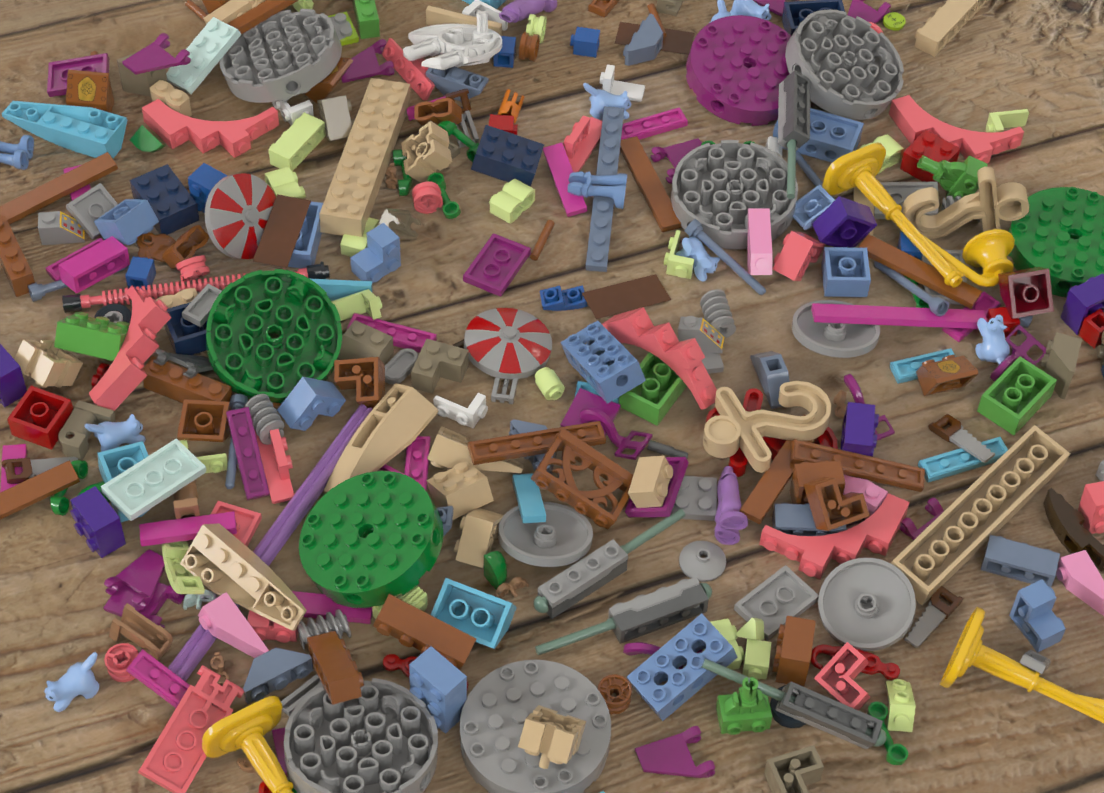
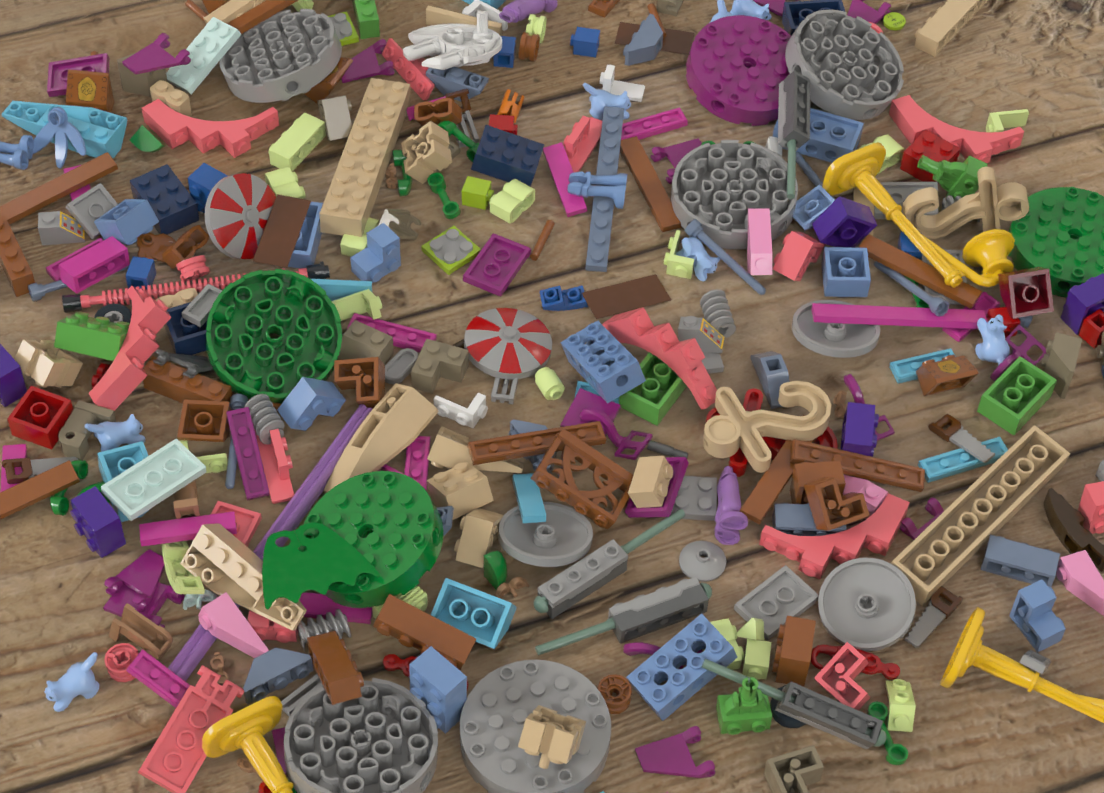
(61, 128): none -> medium blue plant
(292, 113): white bracket -> none
(326, 561): none -> green piece
(427, 197): coral wheel -> none
(451, 250): none -> piece
(476, 193): none -> lime brick

